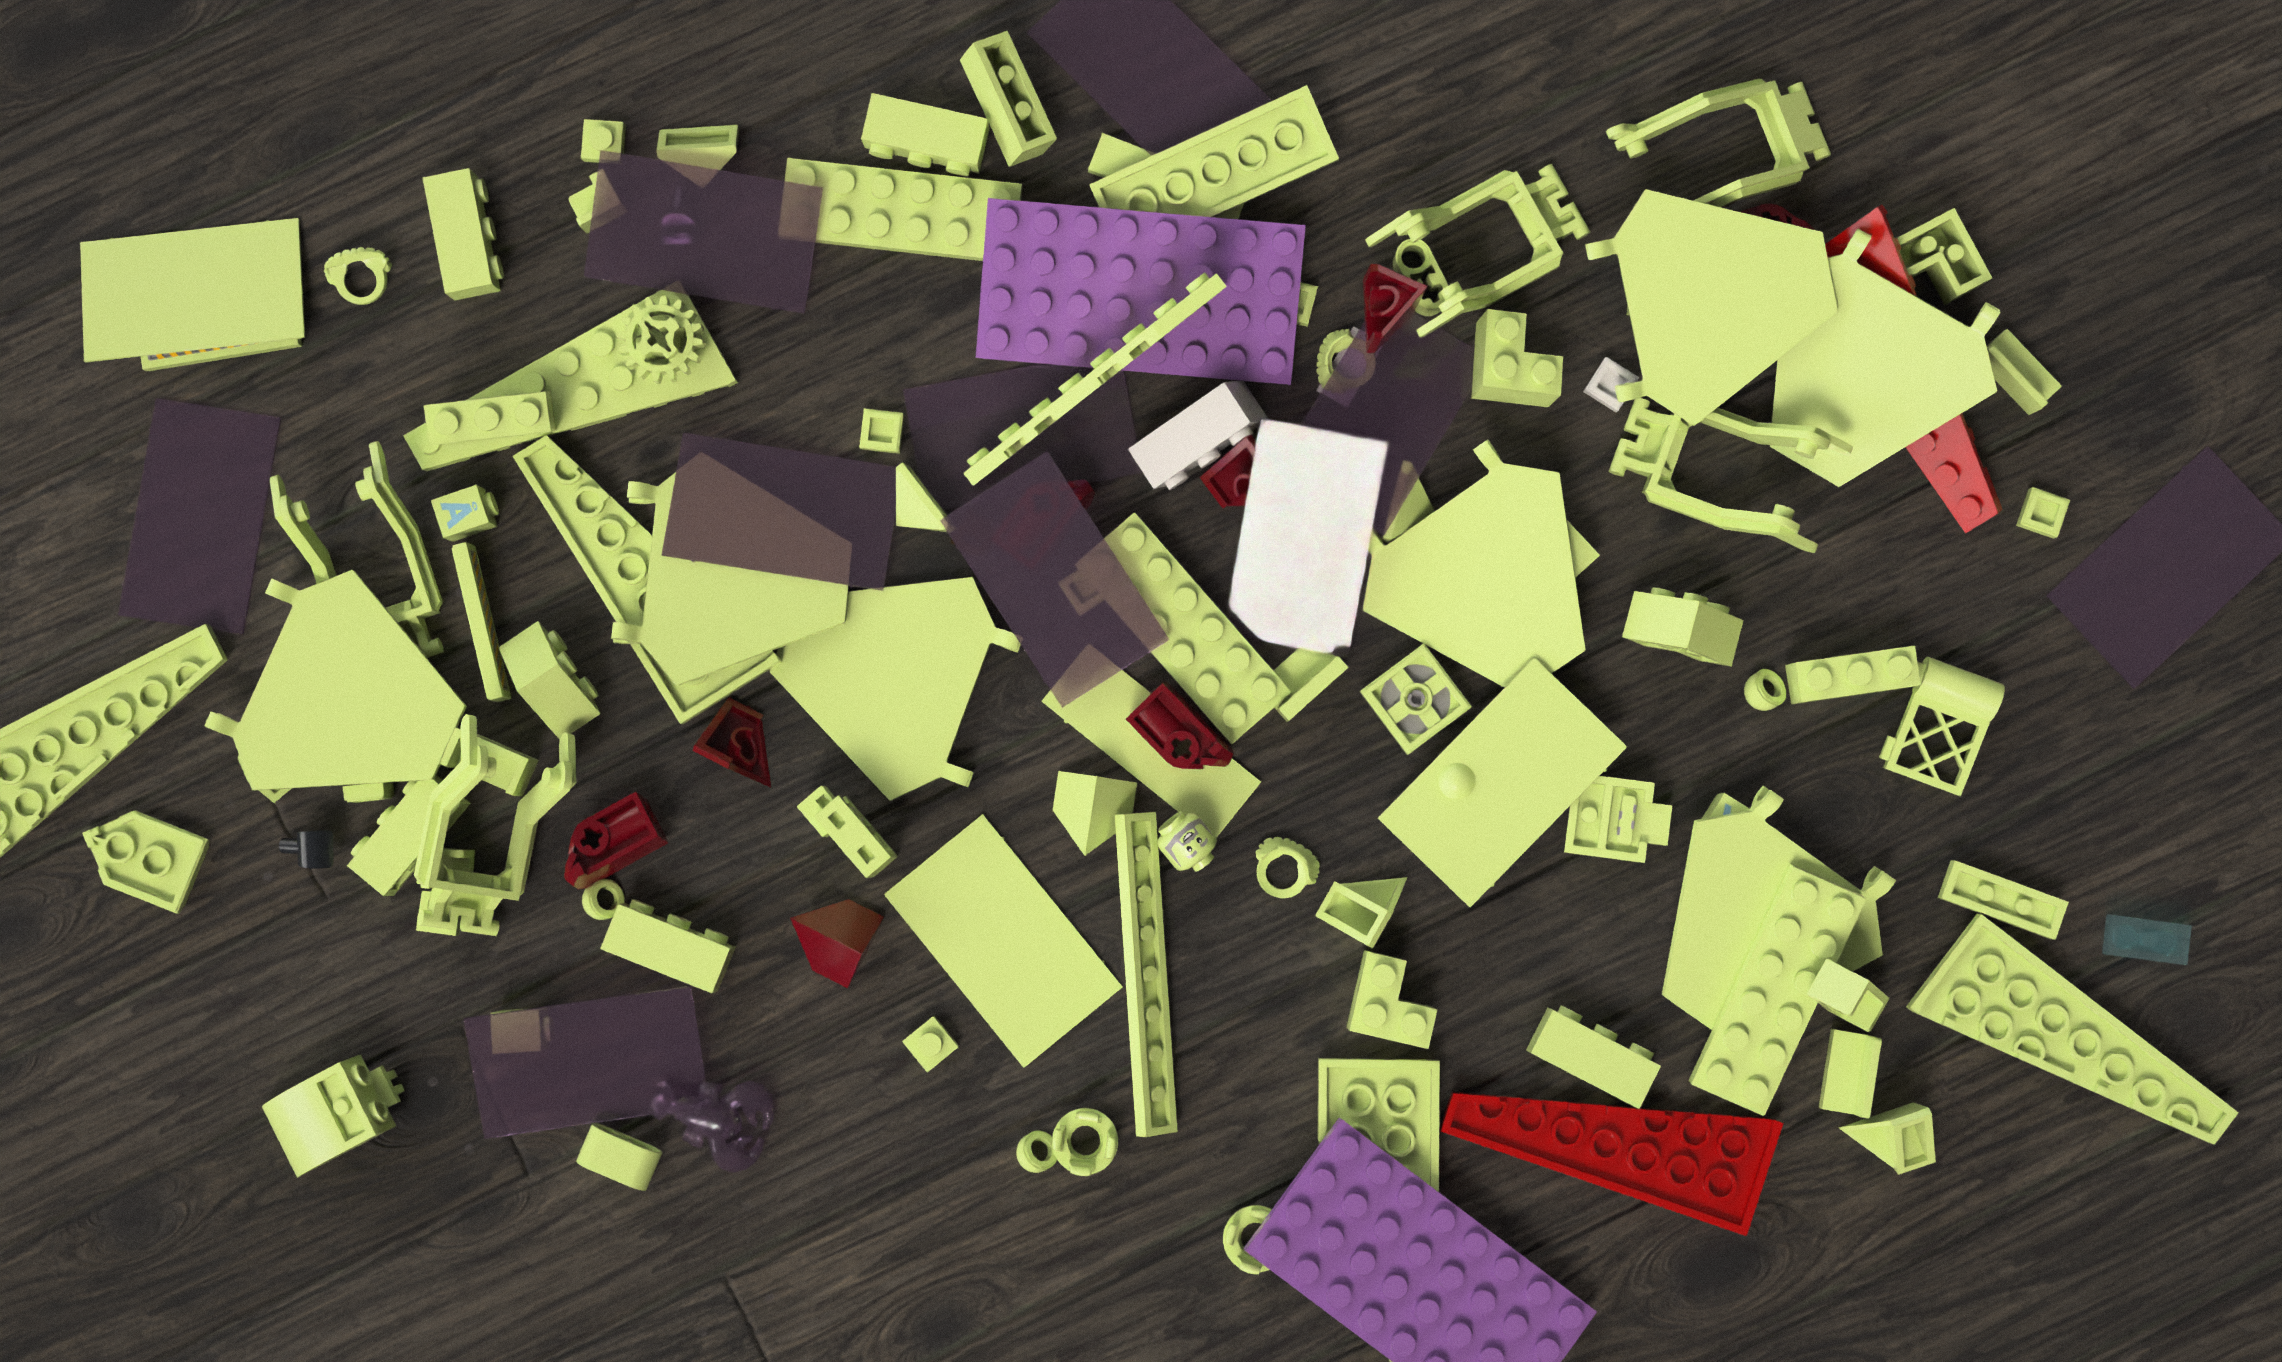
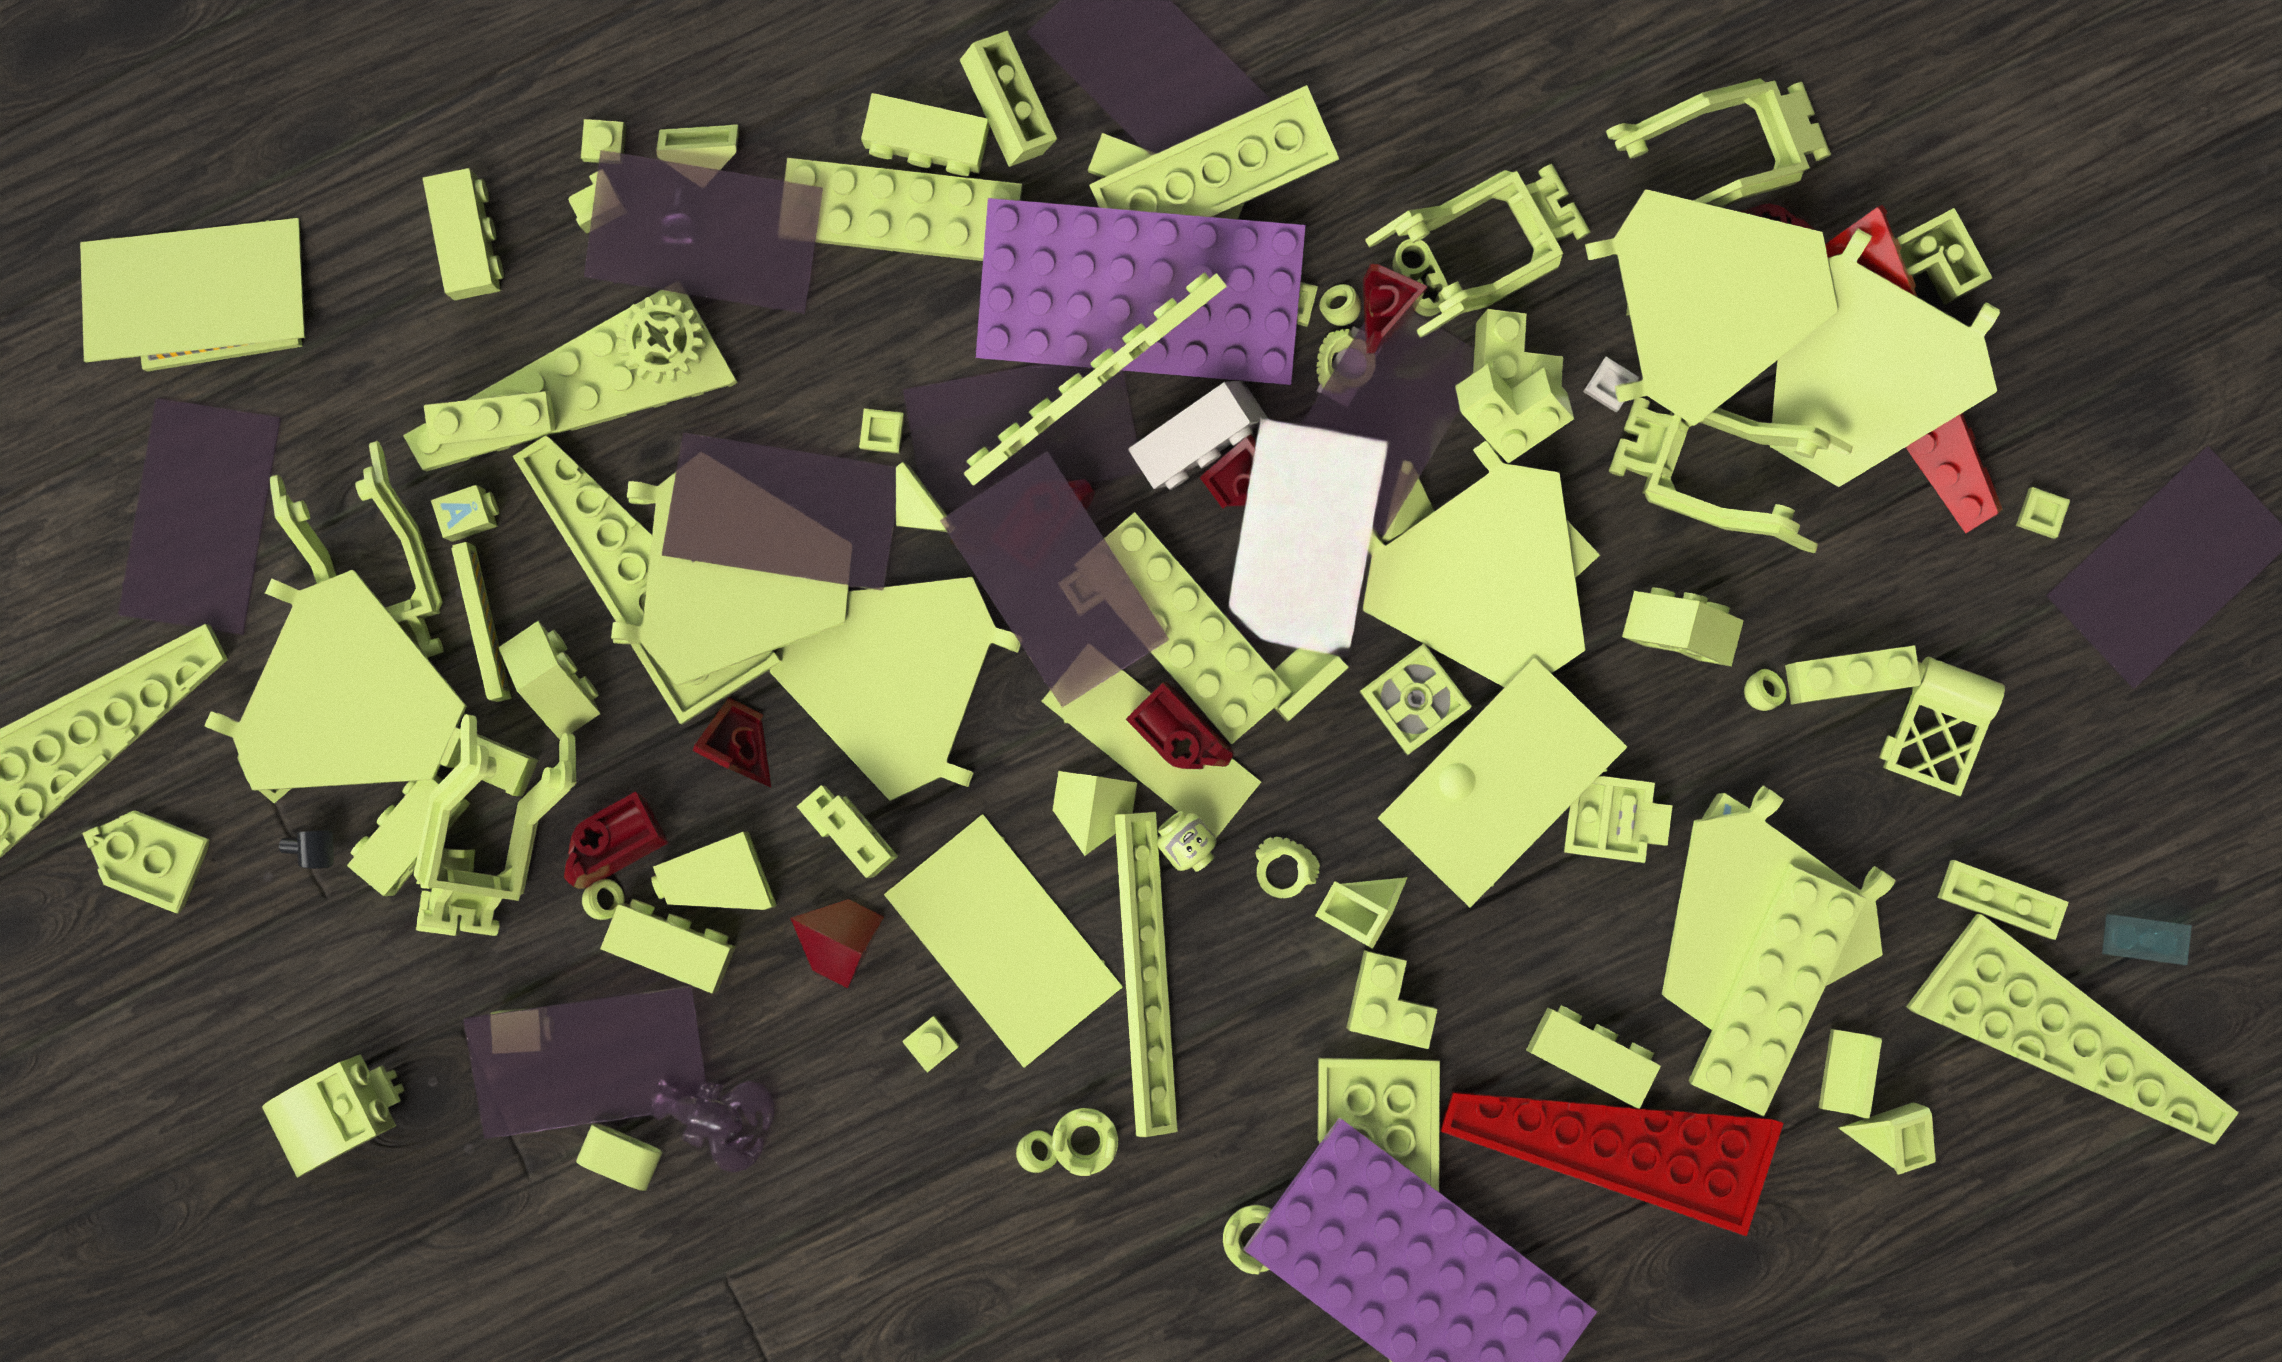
(368, 792): yellowish green tile -> none
(375, 260): yellowish green piece -> none
(716, 876): none -> yellowish green slope
(1345, 314): none -> yellowish green piece
(1517, 416): none -> yellowish green brick
(1848, 995): yellowish green panel -> none
(2020, 373): yellowish green panel -> none

